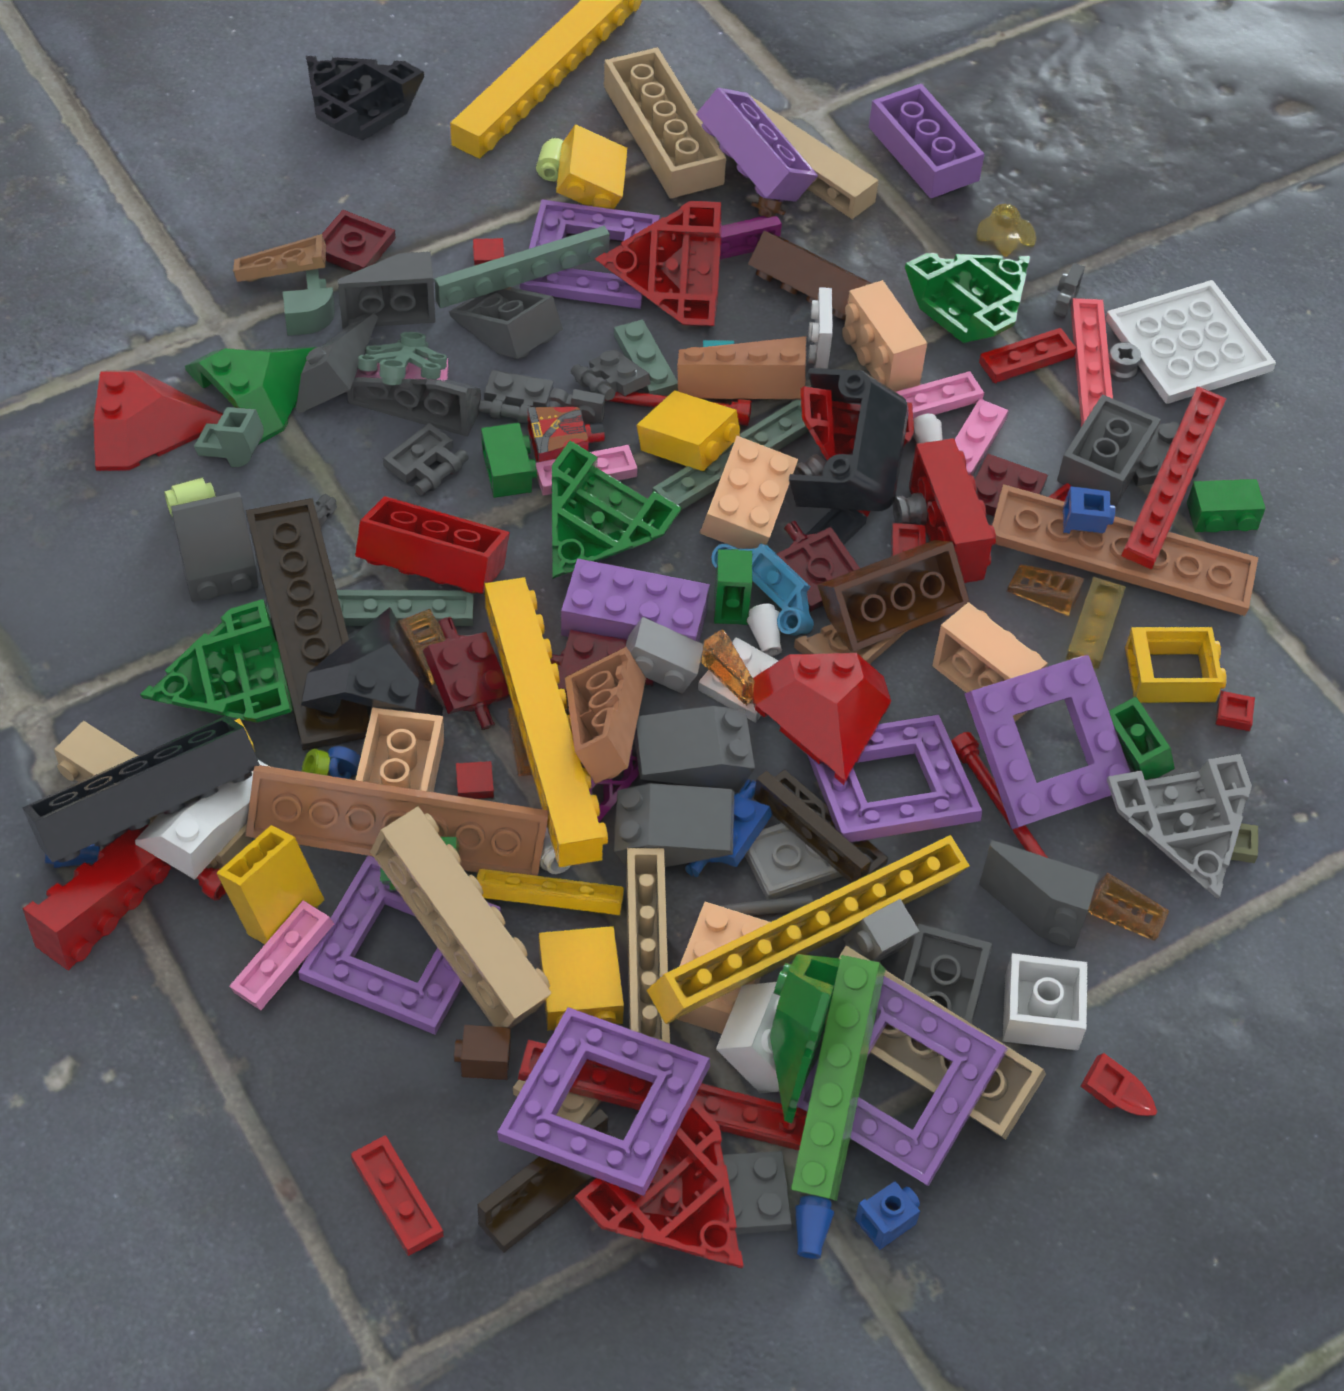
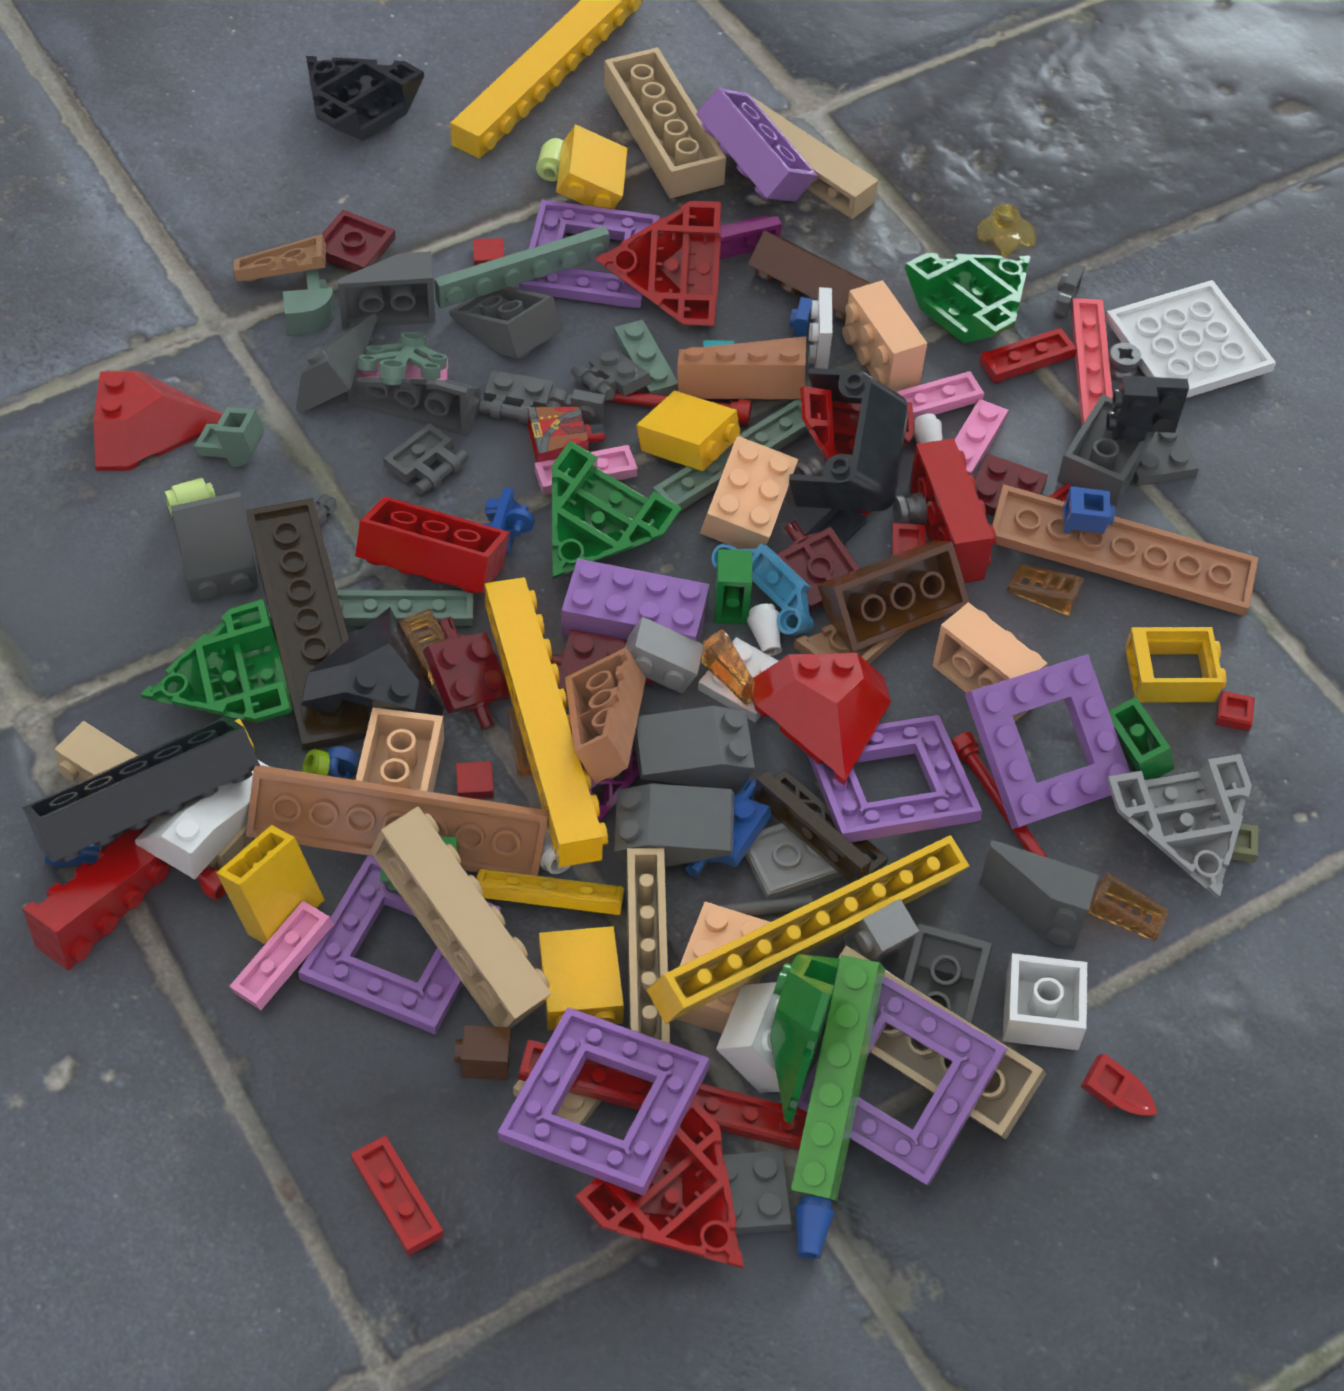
(255, 380): green wedge -> none
(507, 460): green brick -> none
(509, 516): none -> blue hips
(533, 1195): dark brown fence -> none
(769, 207): reddish brown plate -> none
(801, 317): none -> blue plate
(884, 1224): blue brick -> none
(926, 140): medium lavender brick -> none
(1096, 621): clear yellow plate -> none
(1146, 406): none -> black plate
(1173, 478): red tile -> none
(1225, 505): green brick -> none

